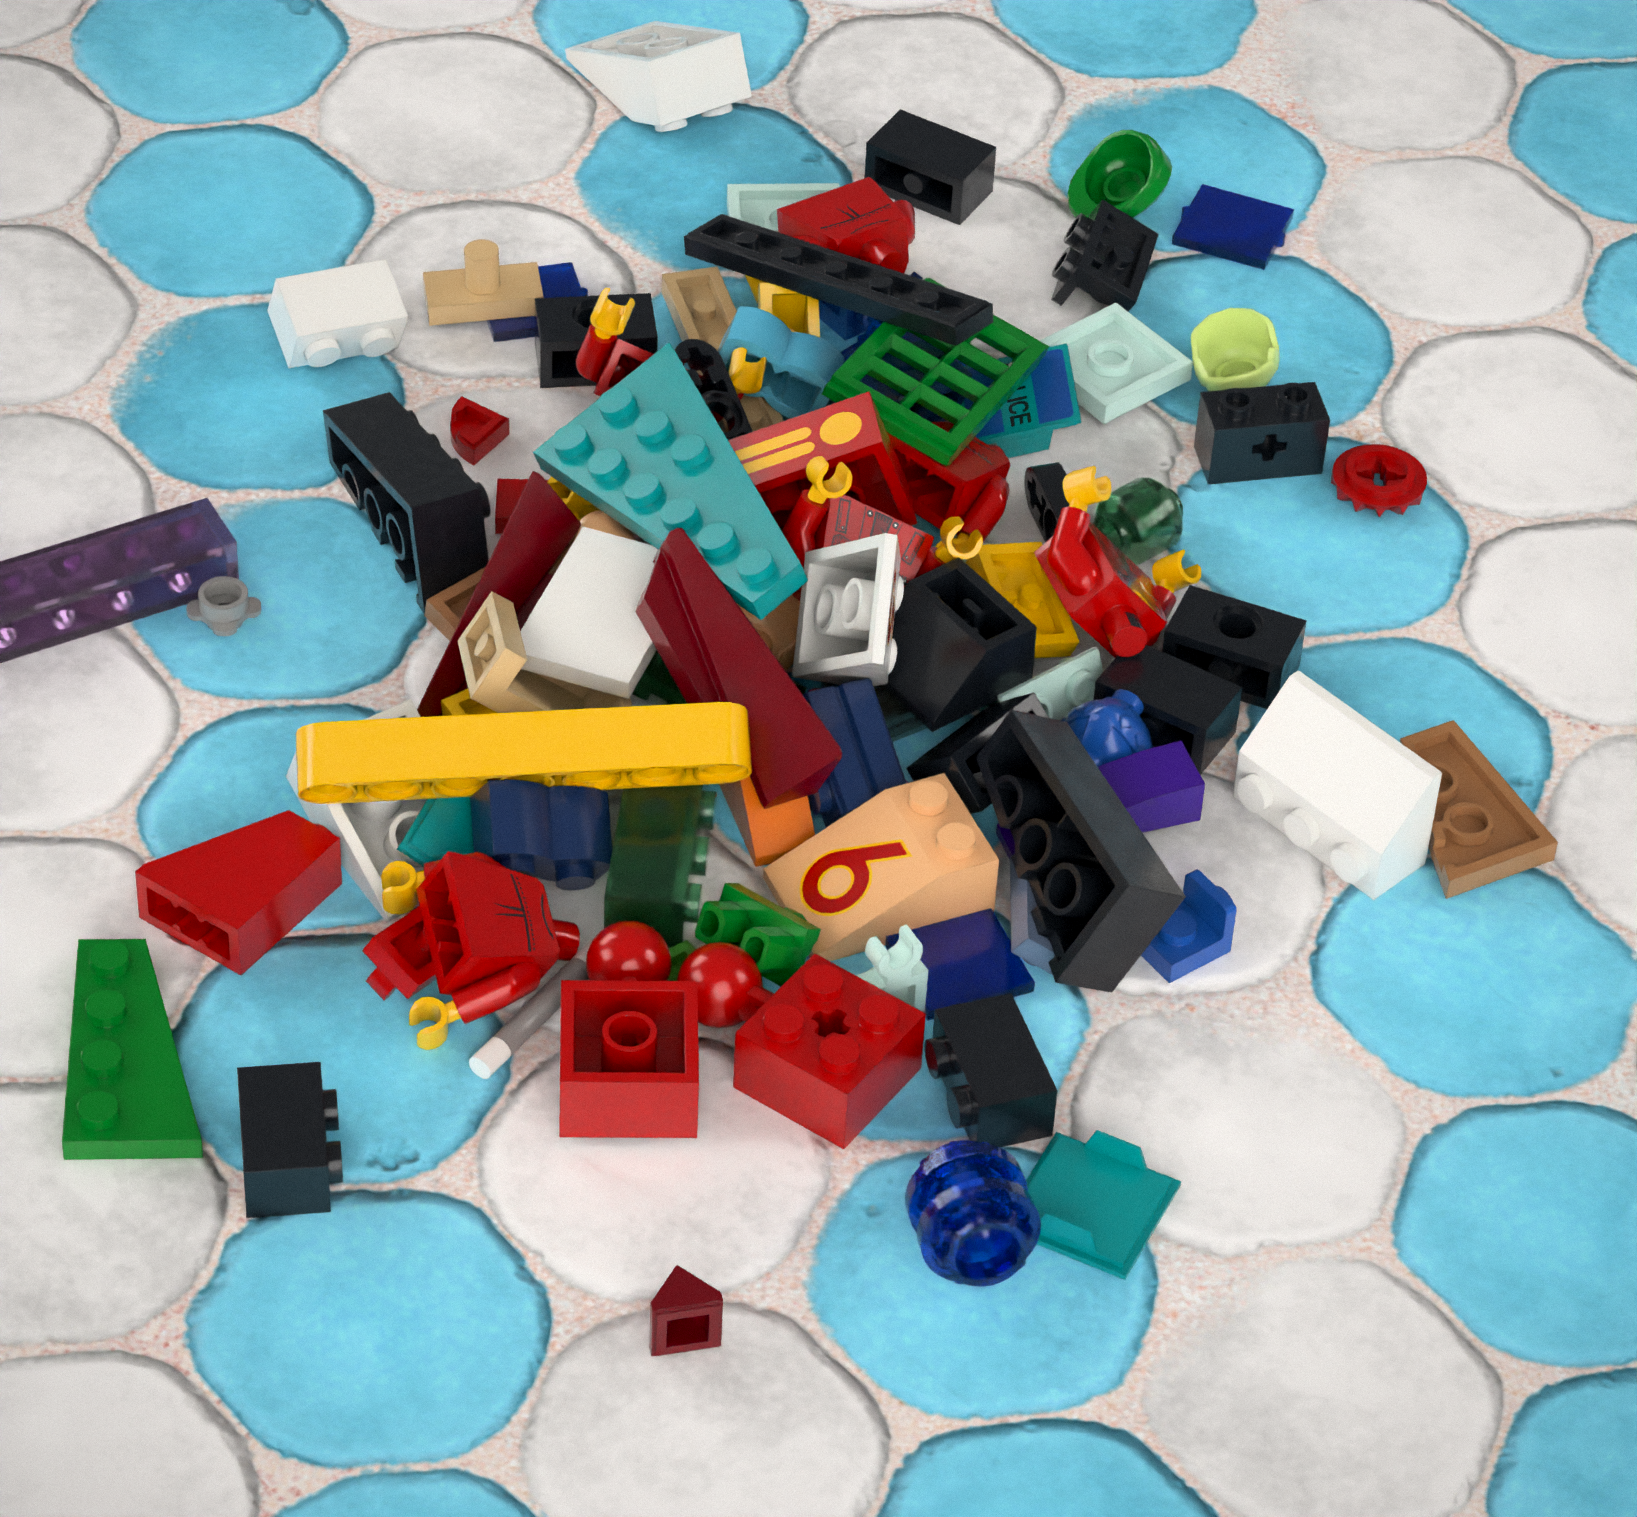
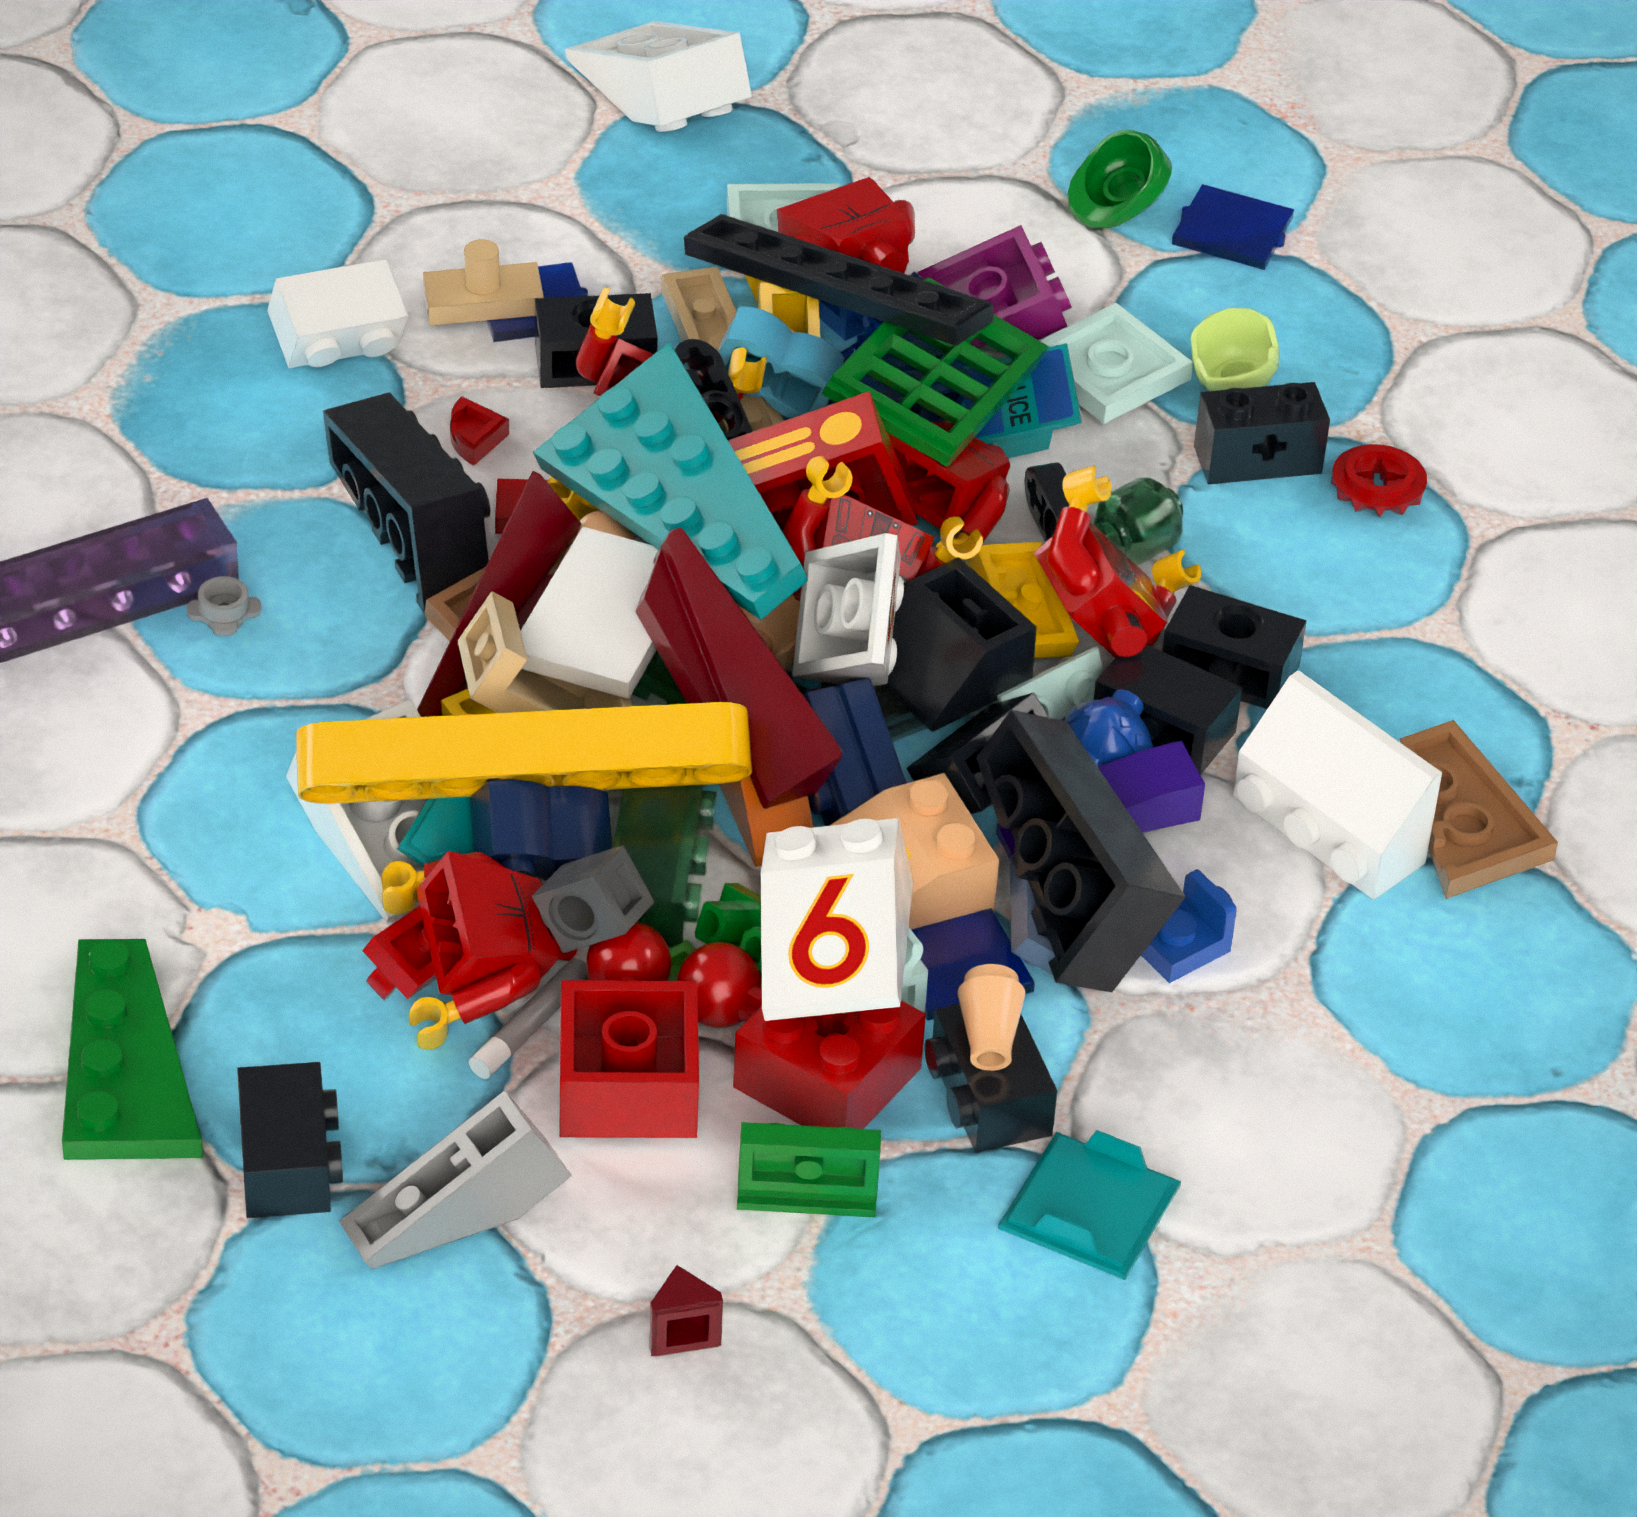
(241, 888): red slope -> none
(463, 1185): none -> light grey slope
(593, 899): none -> dark grey brick
(808, 1169): none -> green plate
(834, 918): none -> white slope
(931, 166): black brick -> none
(972, 1213): clear blue piece -> none
(991, 1012): none -> light nougat cone
(1011, 278): none -> magenta plate
(1105, 257): black bracket -> none

